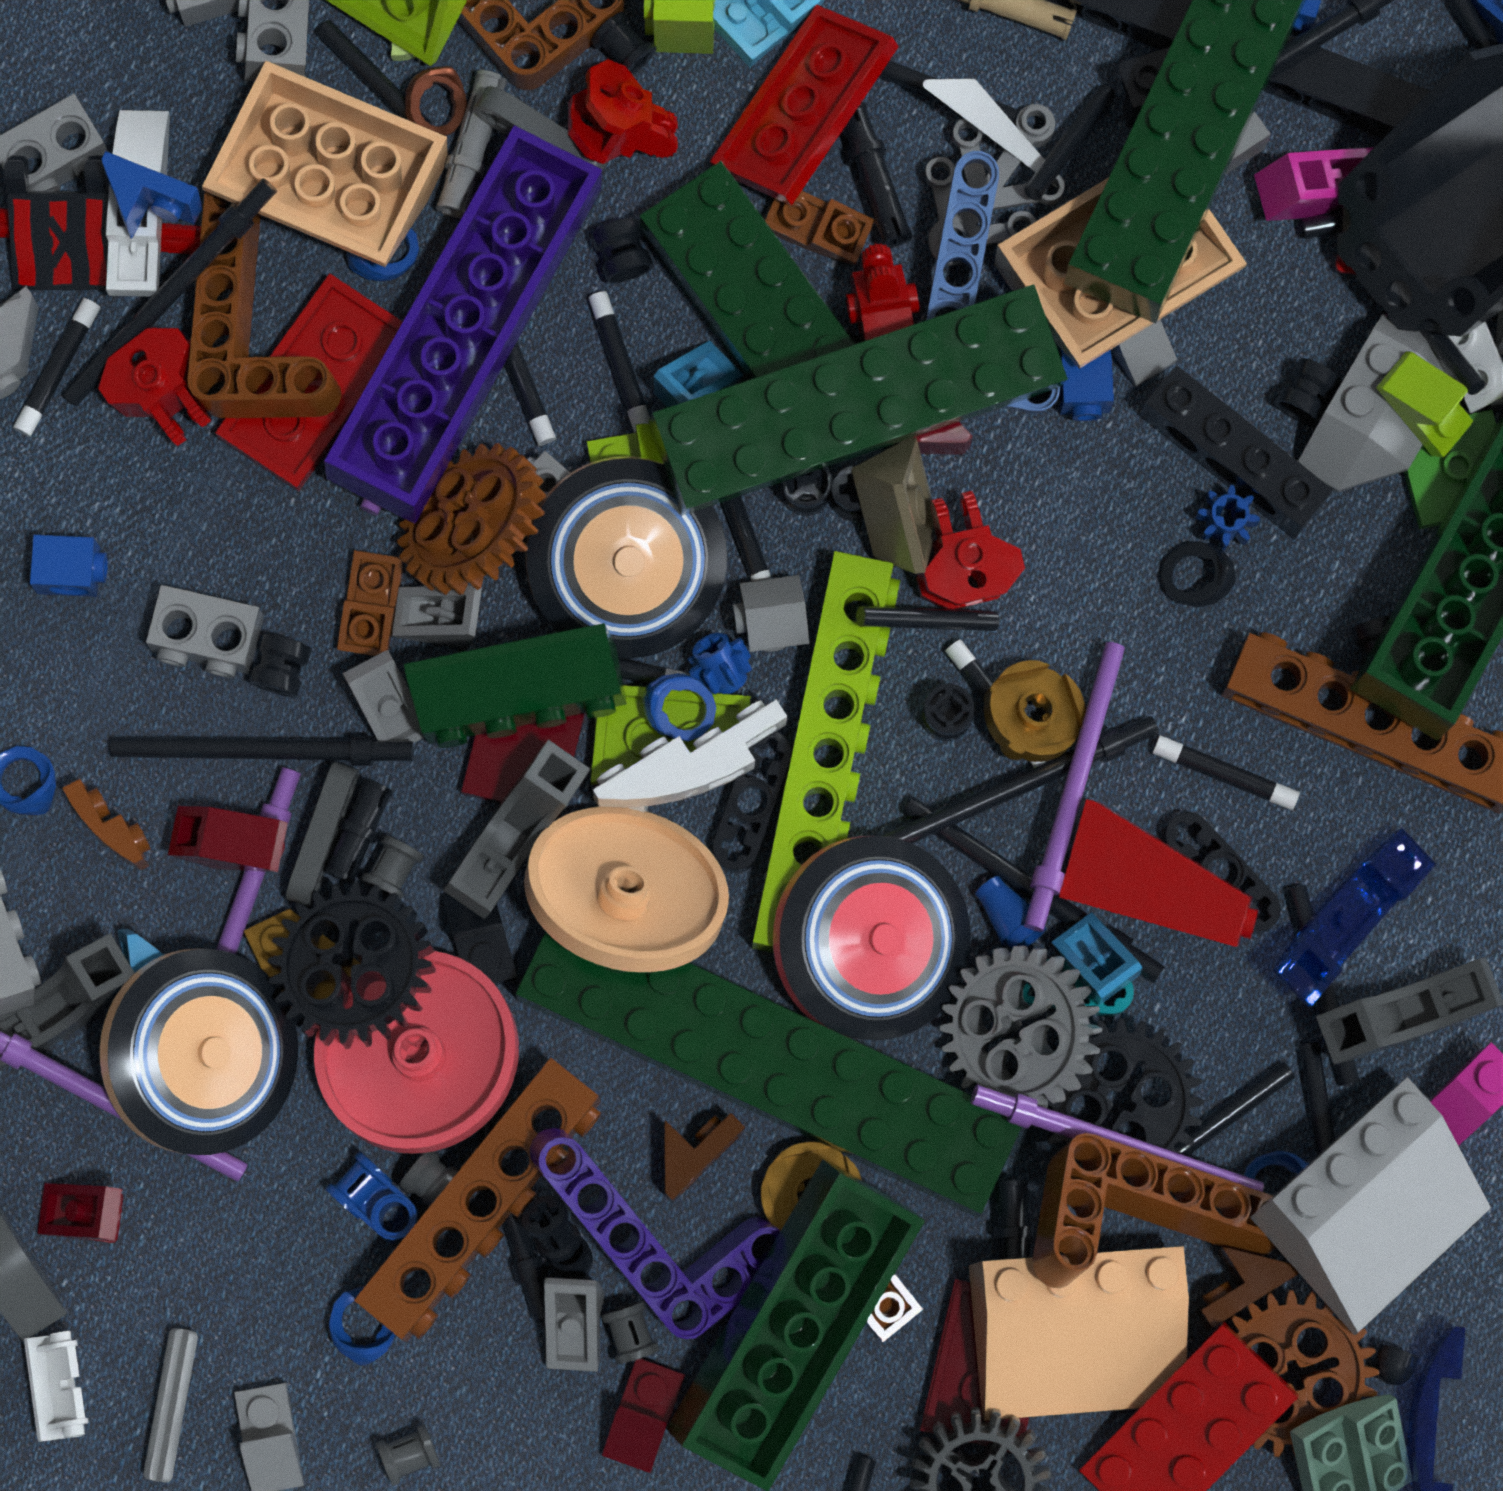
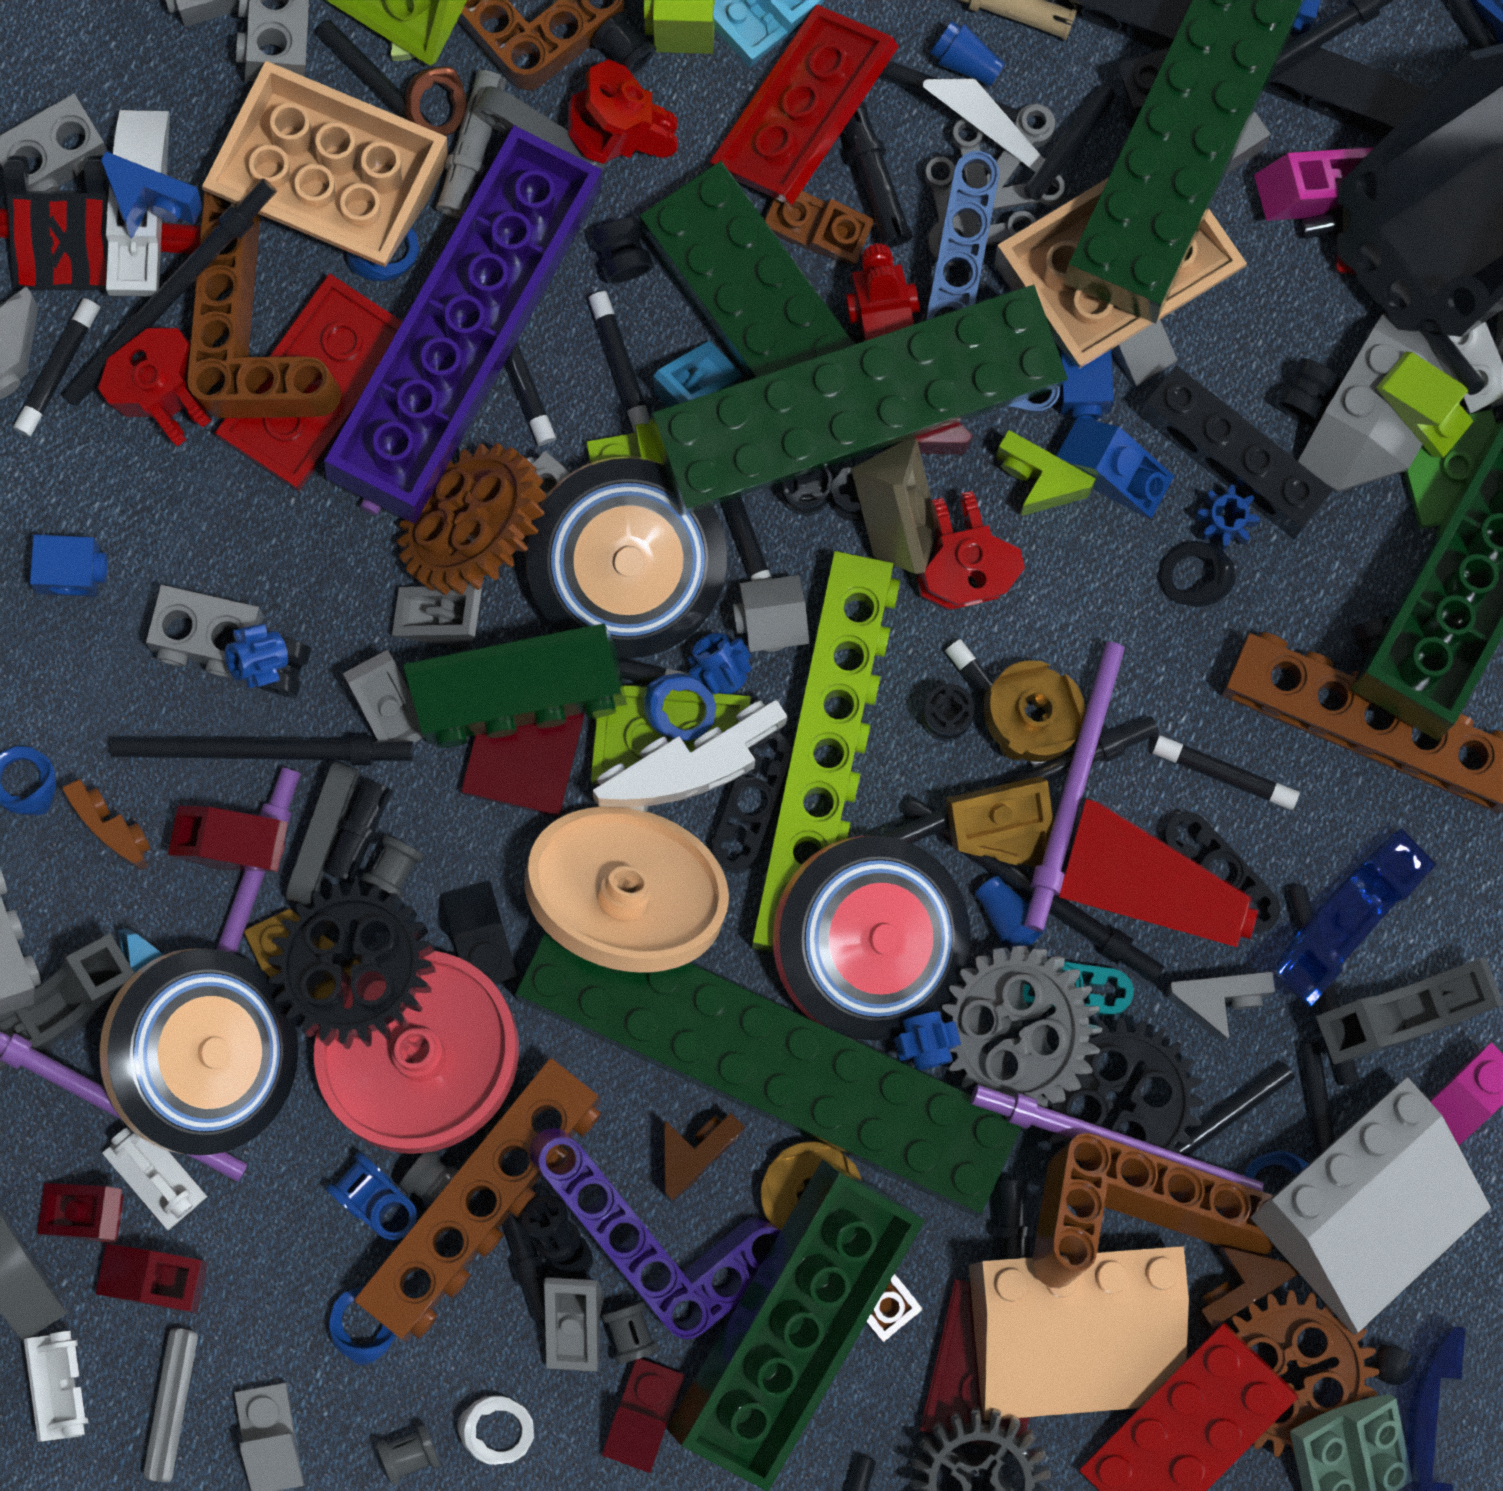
(152, 1278): none -> dark red slope
(154, 1177): none -> white hinge
(256, 655): none -> blue gear
(370, 603): dark orange slope -> none
(484, 1406): none -> white piece
(514, 827): dark grey arch -> none
(927, 618): black bar -> none
(927, 1041): none -> blue gear
(966, 54): none -> blue cone
(1003, 821): none -> pearl gold wing
(1056, 479): none -> lime slope
(1098, 956): dark azure slope -> none
(1118, 463): none -> blue slope
(1206, 998): none -> light grey slope

